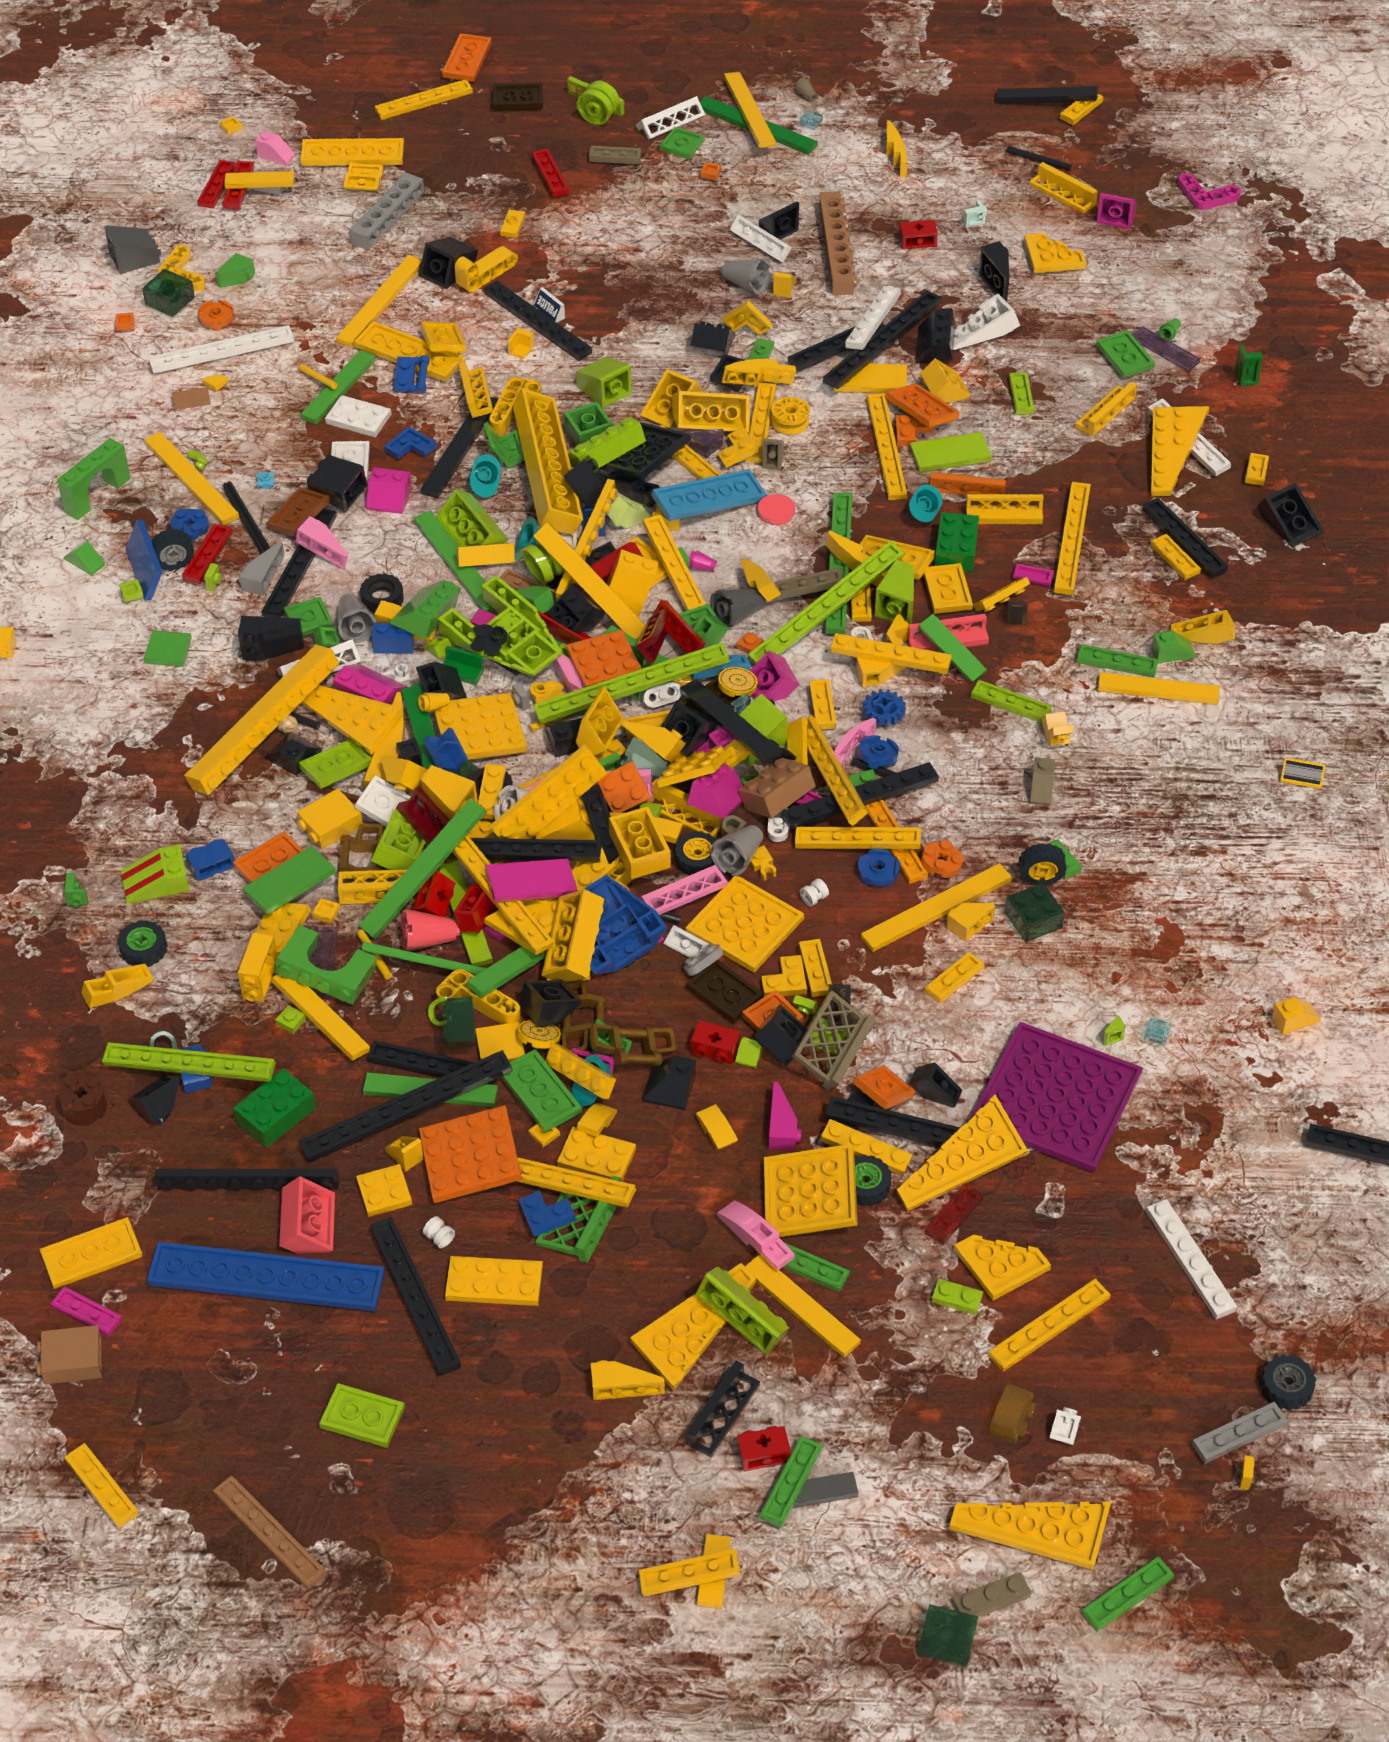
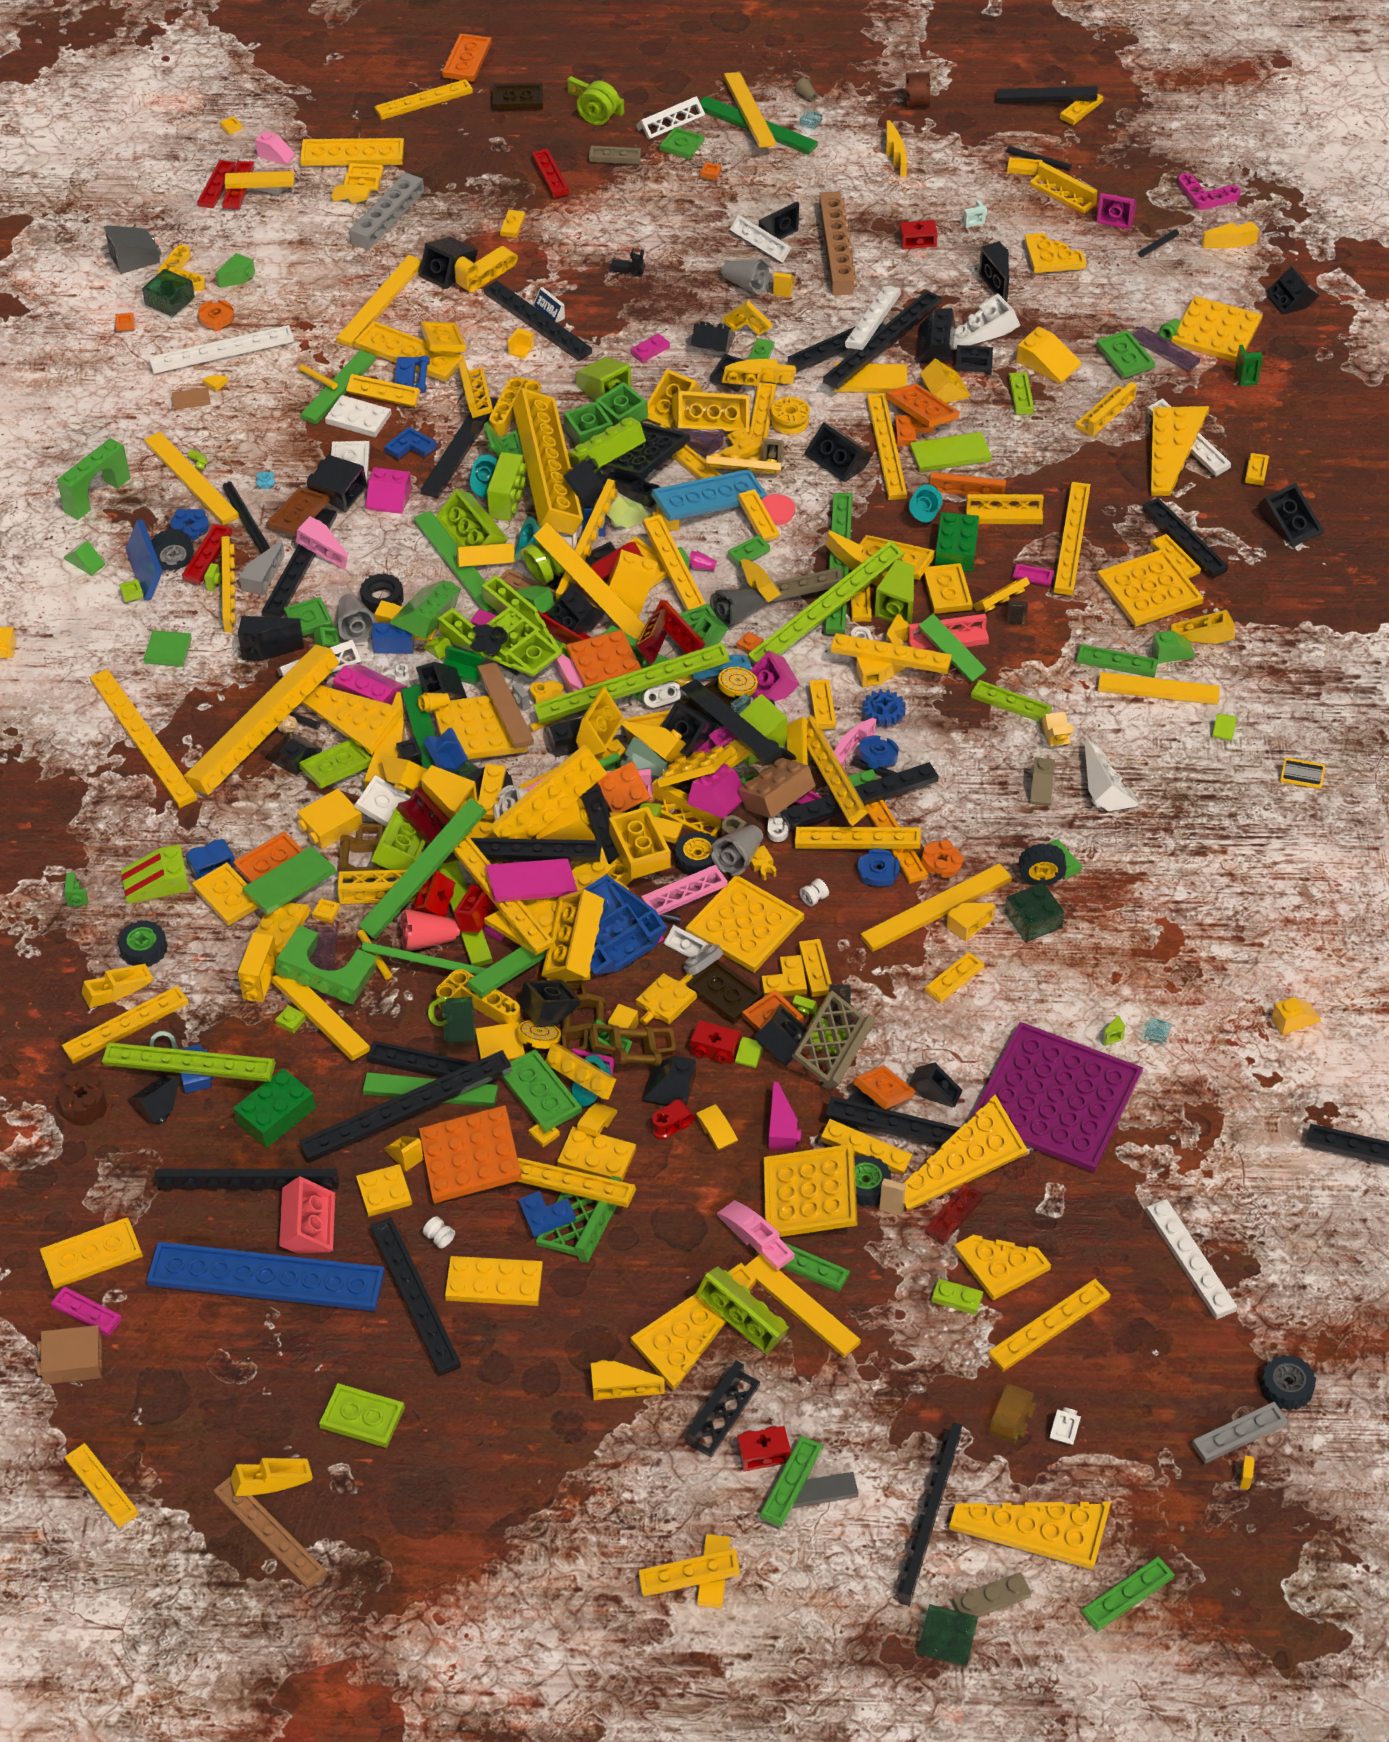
(125, 1024): none -> yellow tile
(143, 738): none -> yellow plate
(224, 894): none -> yellow plate
(228, 589): none -> yellow plate
(270, 1476): none -> yellow slope
(354, 192): none -> yellow slope
(383, 390): none -> yellow plate
(505, 705): none -> medium nougat tile
(506, 486): none -> lime brick
(623, 403): none -> bright green brick
(624, 1017): none -> yellow panel
(636, 267): none -> black bar
(650, 348): none -> dark pink plate
(665, 999): none -> yellow plate
(671, 1119): none -> red piece
(735, 463): none -> yellow plate
(749, 550): none -> bright green plate
(758, 515): none -> yellow plate
(838, 452): none -> black slope
(892, 1197): none -> tan tile
(918, 89): none -> copper brick
(927, 1521): none -> black plate
(974, 355): none -> black plate
(1023, 166): none -> yellow tile
(1047, 355): none -> yellow slope
(1105, 782): none -> white wedge
(1150, 587): none -> yellow plate
(1158, 243): none -> black bar
(1216, 328): none -> yellow plate
(1224, 726): none -> lime slope
(1230, 236): none -> yellow slope
(1292, 292): none -> black slope

